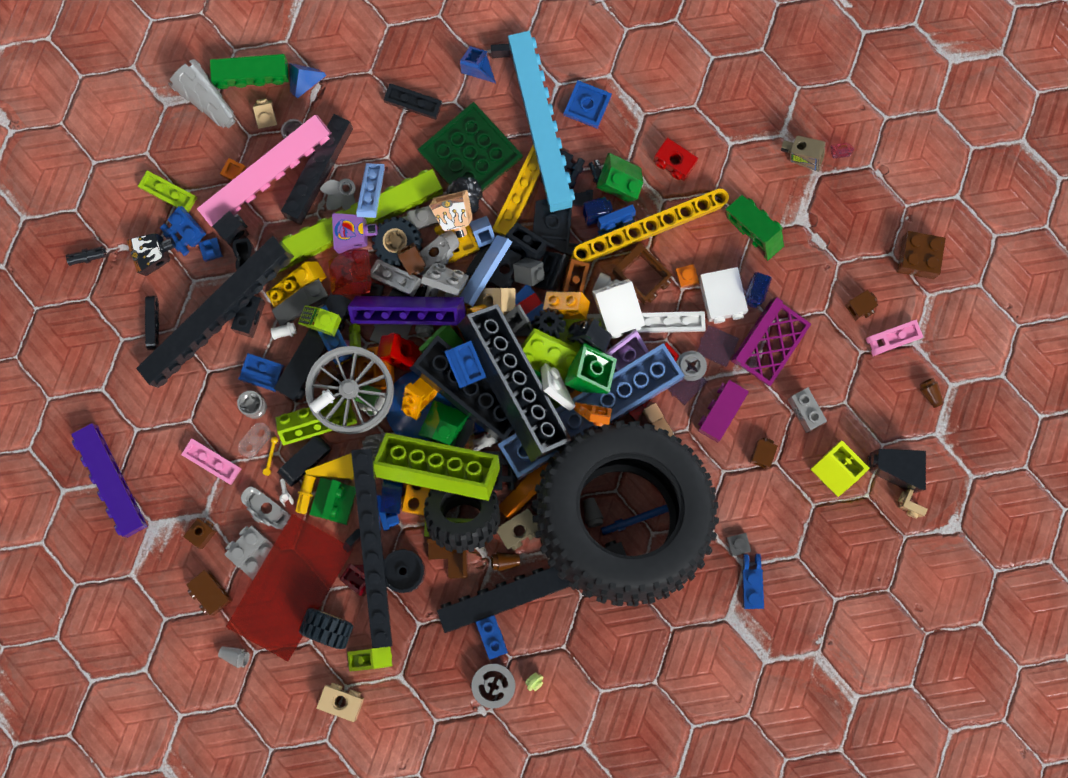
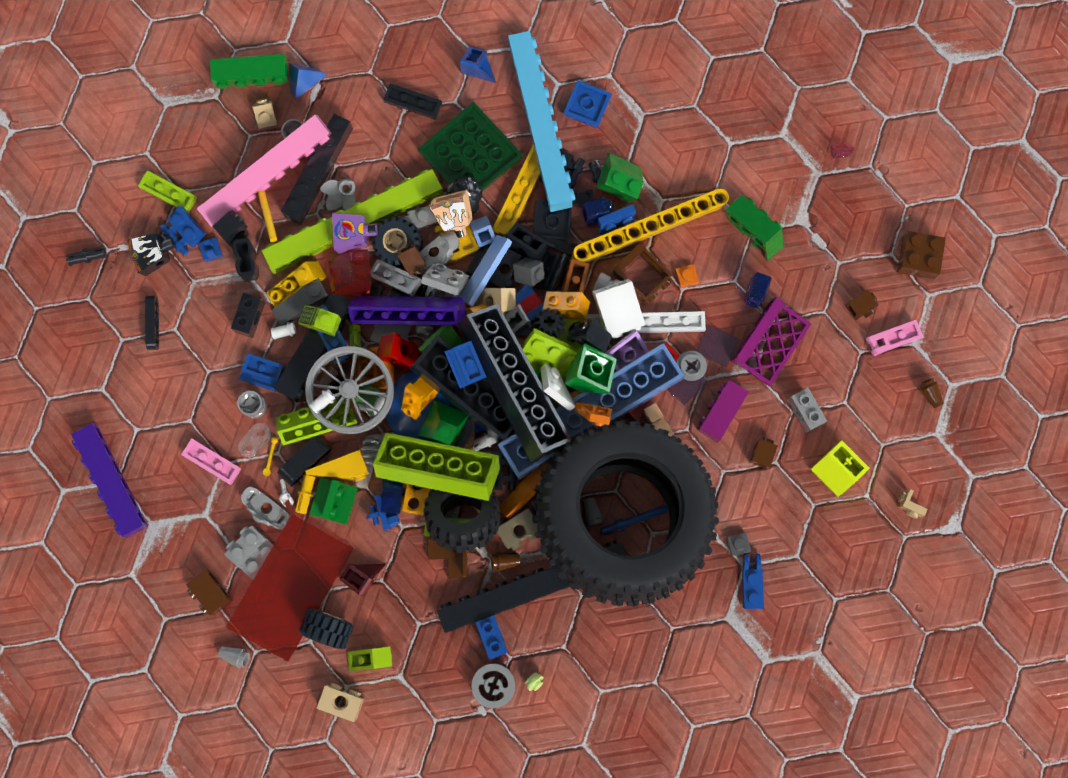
(198, 89): light grey cone -> none
(200, 532): reddish brown brick -> none
(215, 312): black brick -> none
(232, 169): orange plate -> none
(267, 216): none -> yellow bar
(352, 540): black tile -> none
(370, 190): light blue tile -> none
(372, 548): black plate -> none
(415, 571): black wheel -> none
(500, 51): black tile -> none
(672, 150): red brick -> none
(723, 295): white brick -> none
(805, 152): dark tan torso -> none
(900, 467): black slope -> none

